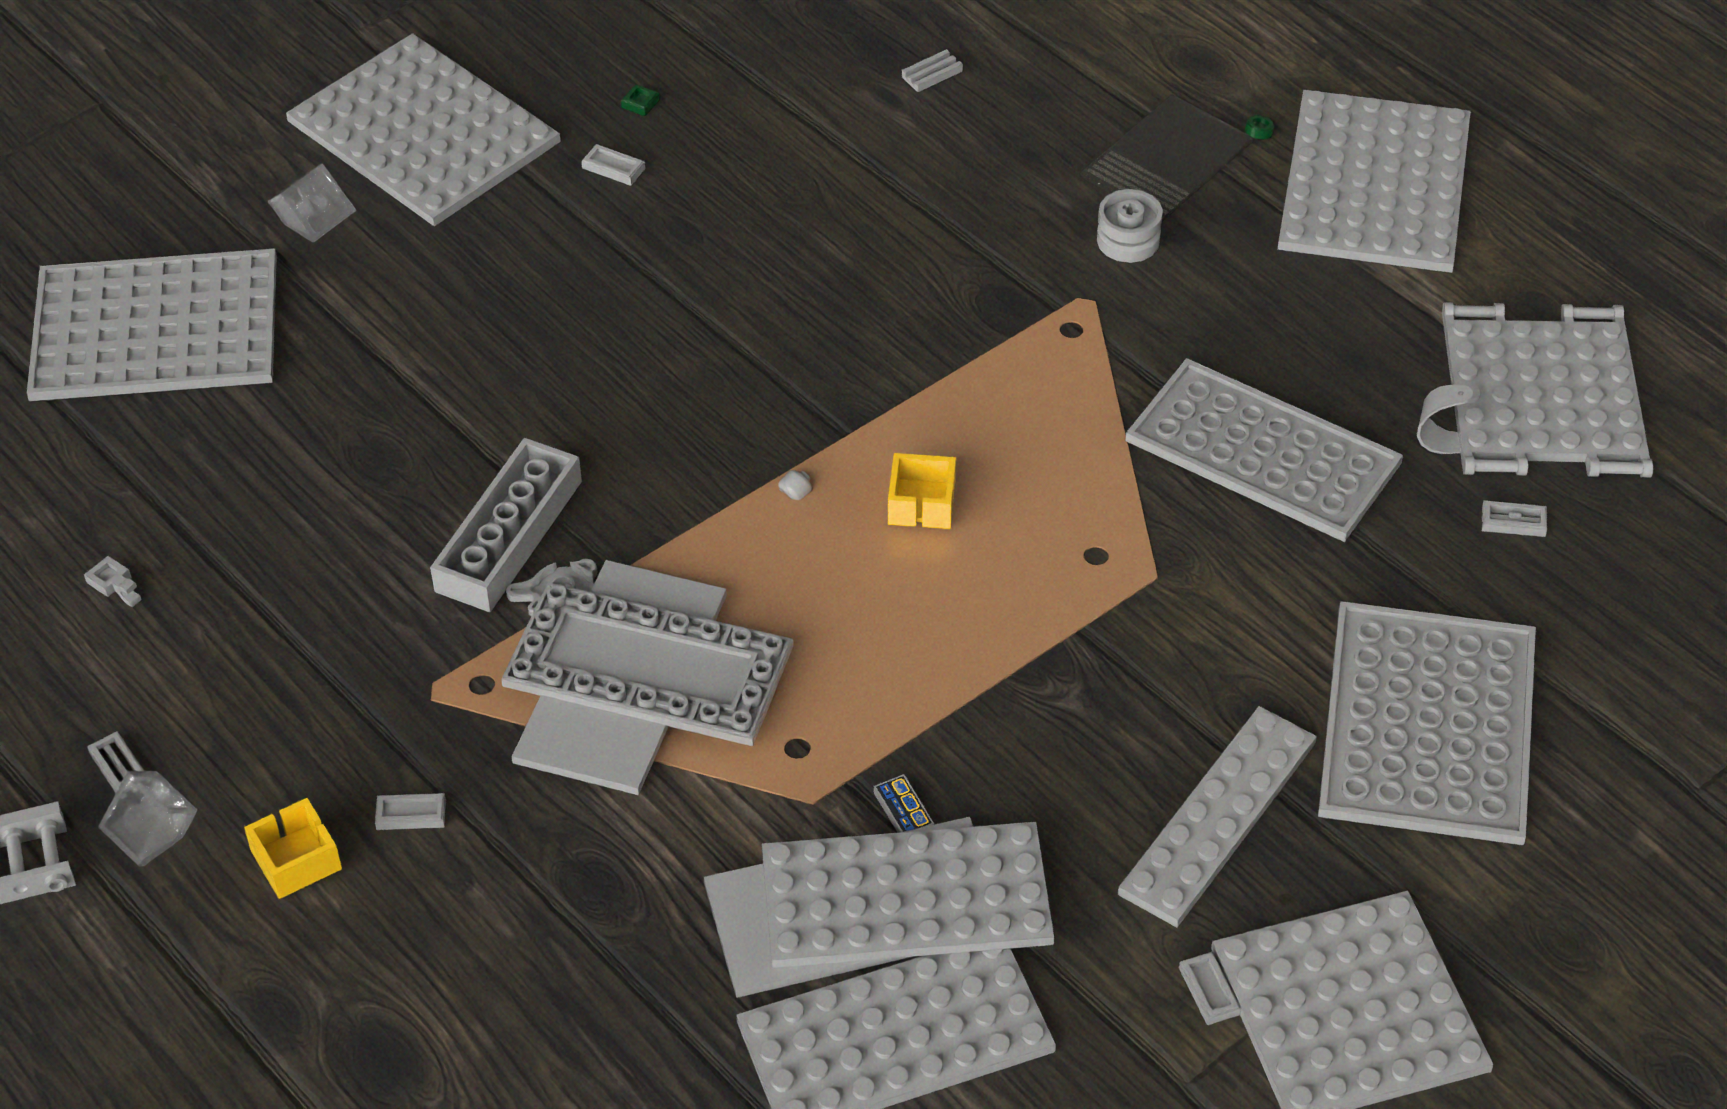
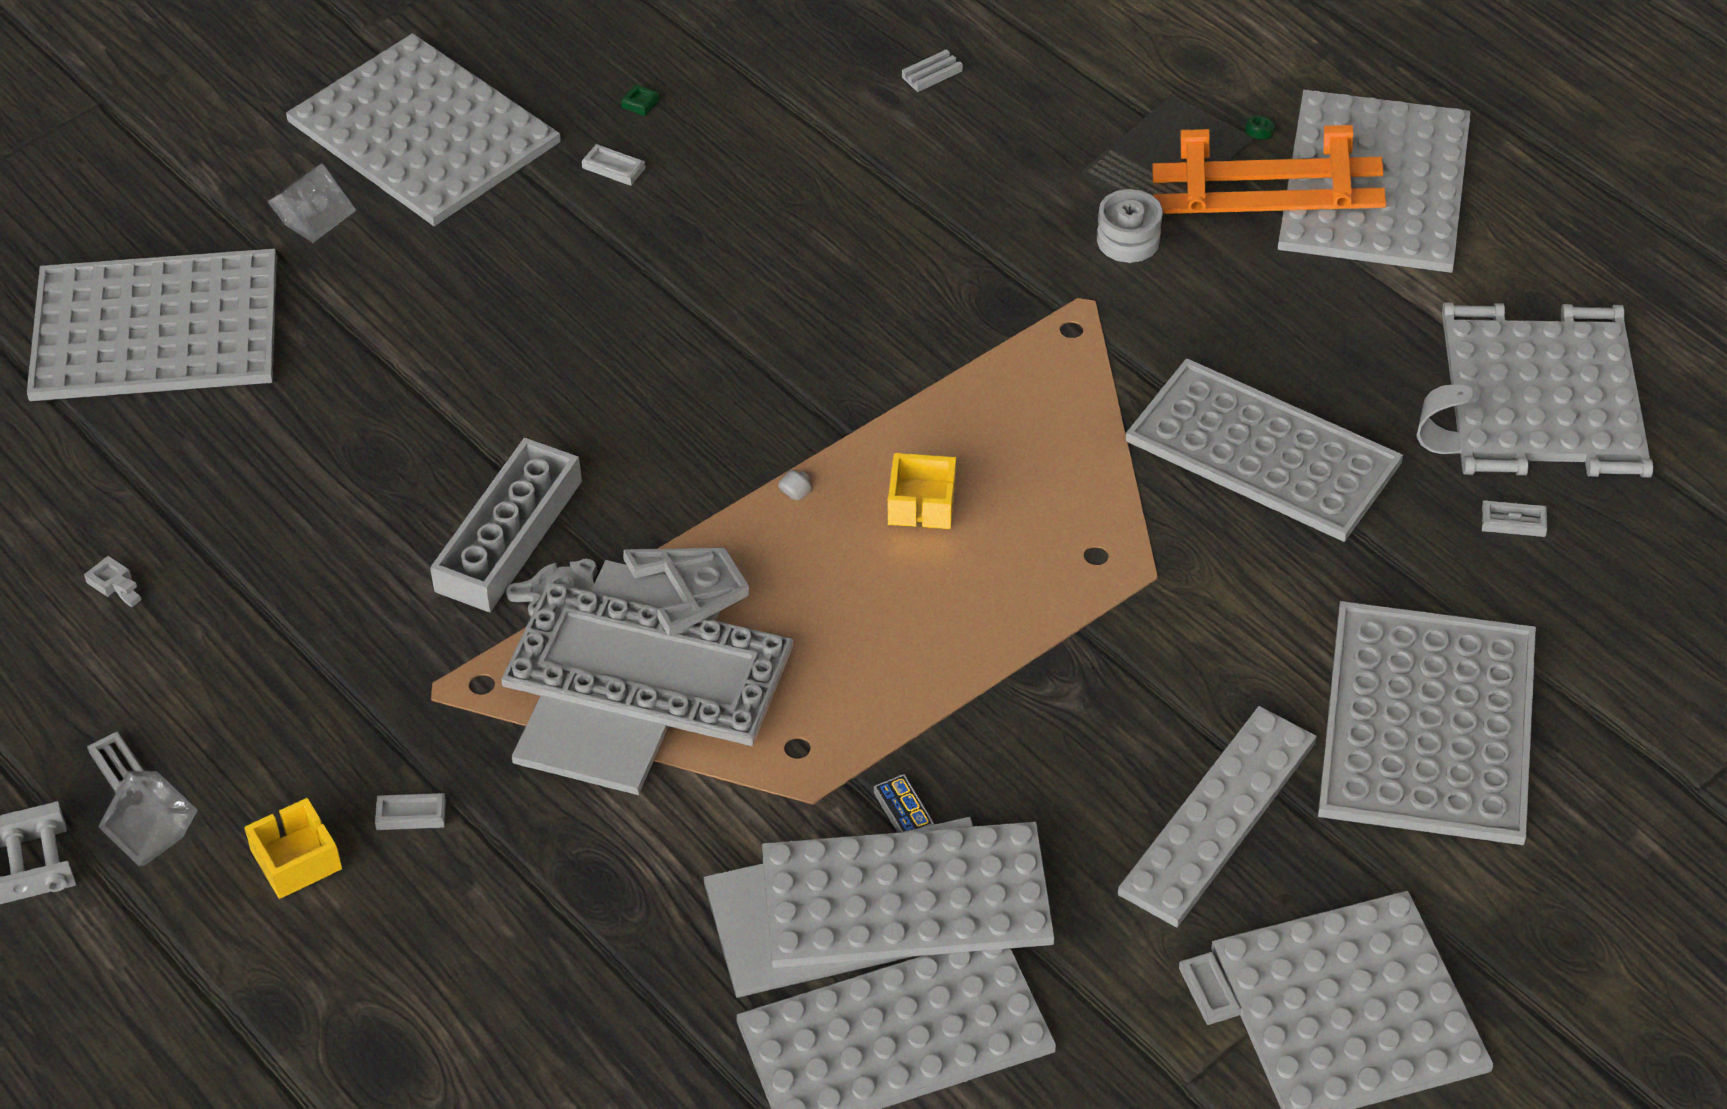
(702, 577): none -> light grey wing
(1339, 167): none -> orange fence

